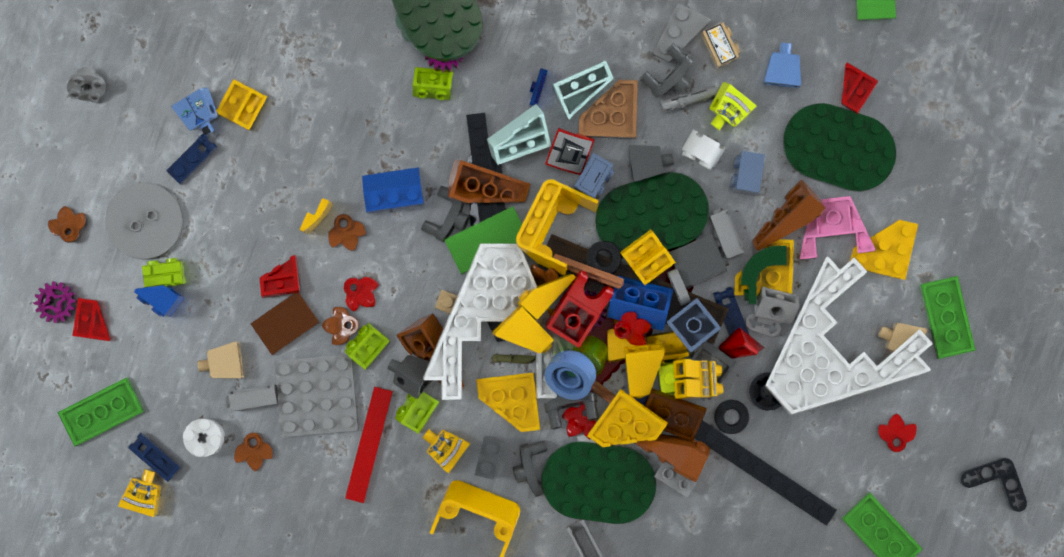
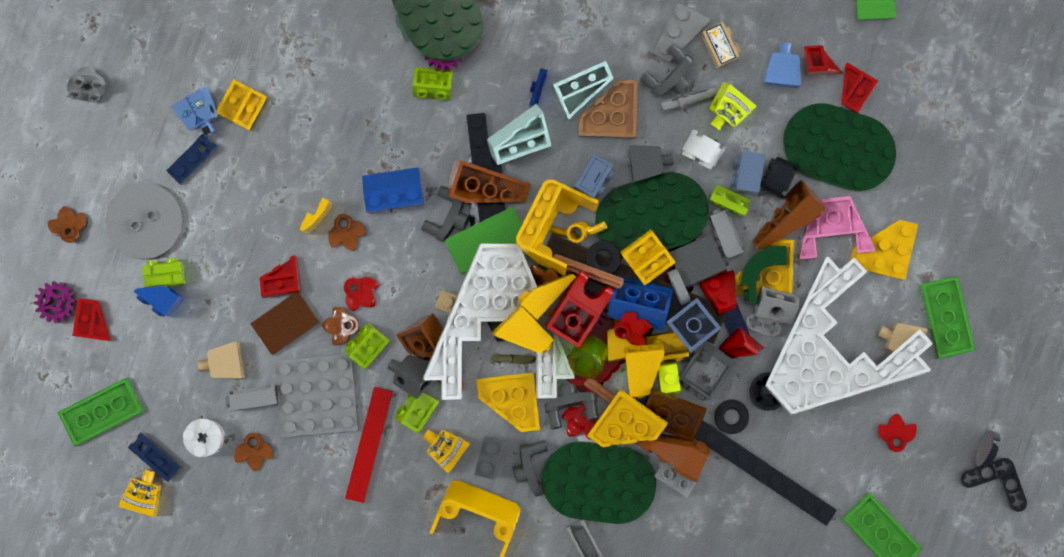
(569, 151): slope -> none
(570, 374): medium blue piece -> none
(585, 228): none -> yellow piece
(704, 379): yellow hips -> none
(721, 291): none -> red wing
(729, 200): none -> lime bracket
(779, 177): none -> black brick
(819, 62): none -> red slope
(987, 449): none -> black tile

